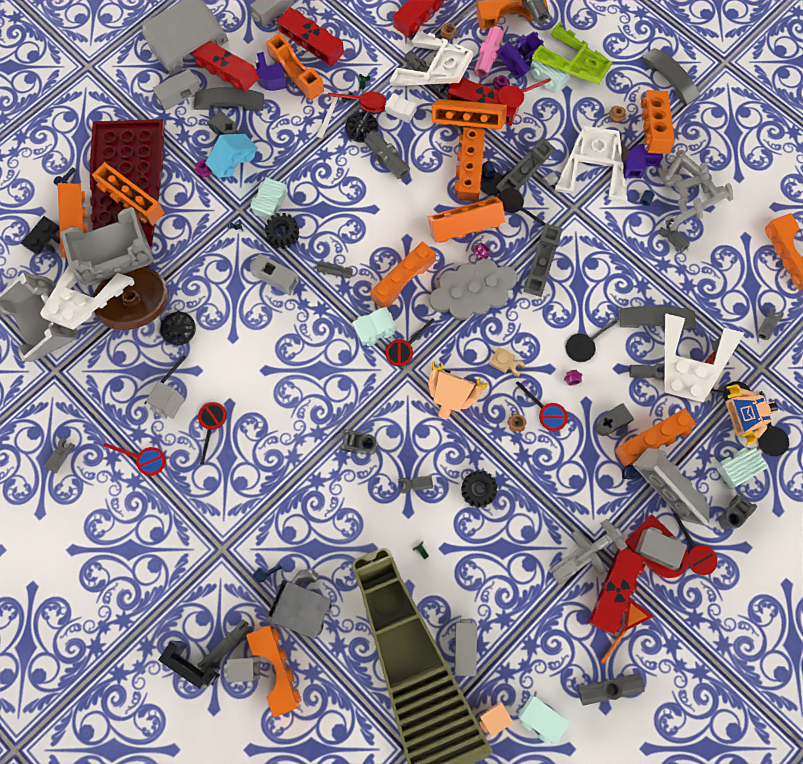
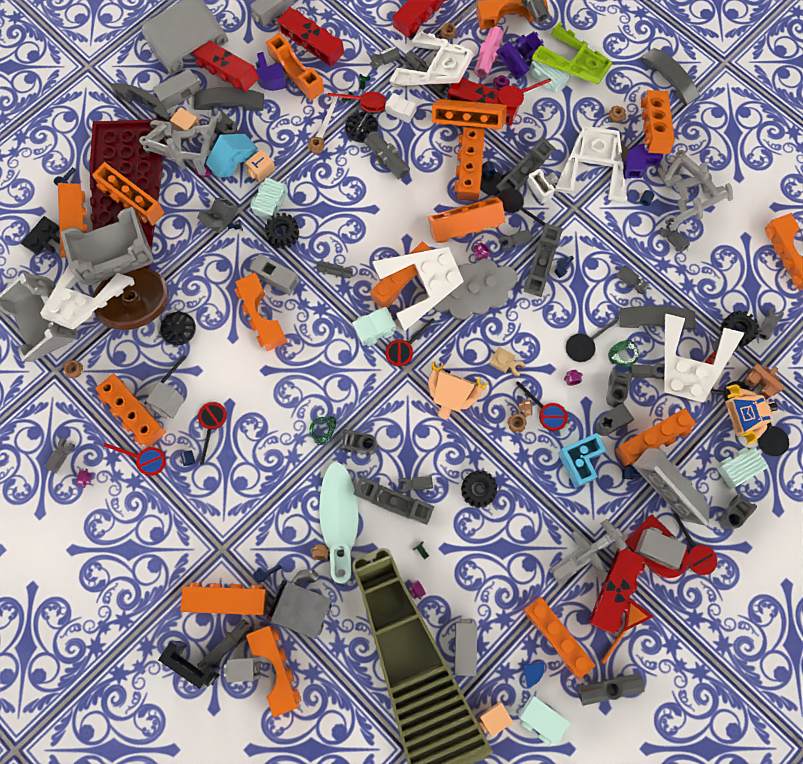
(70, 365): none -> medium nougat plate
(84, 478): none -> magenta plate
(129, 92): none -> dark grey slope
(130, 410): none -> orange brick
(173, 146): none -> light grey piece
(184, 121): none -> light nougat brick
(187, 458): none -> dark blue piece
(220, 214): none -> dark grey brick
(224, 600): none -> orange brick
(260, 166): none -> light nougat brick
(269, 331): none -> orange arch
(316, 149): none -> medium nougat plate
(320, 552): none -> medium nougat plate
(322, 439): none -> clear green piece
(339, 519): none -> light aqua plant
(385, 57): none -> dark grey bar
(393, 501): none -> dark grey slope
(417, 590): none -> magenta plate
(437, 273): none -> white wing
(516, 239): none -> dark grey bar
(526, 408): none -> medium nougat plate
(533, 673): none -> blue tile
(540, 186): none -> white piece
(559, 637): none -> orange arch
(561, 268): none -> dark blue hand
(577, 459): none -> medium azure brick
(618, 384): none -> dark grey piece
(628, 345): none -> clear green piece
(632, 279): none -> dark grey bar
(746, 321): none -> black tyre
(766, 378): none -> nougat hips

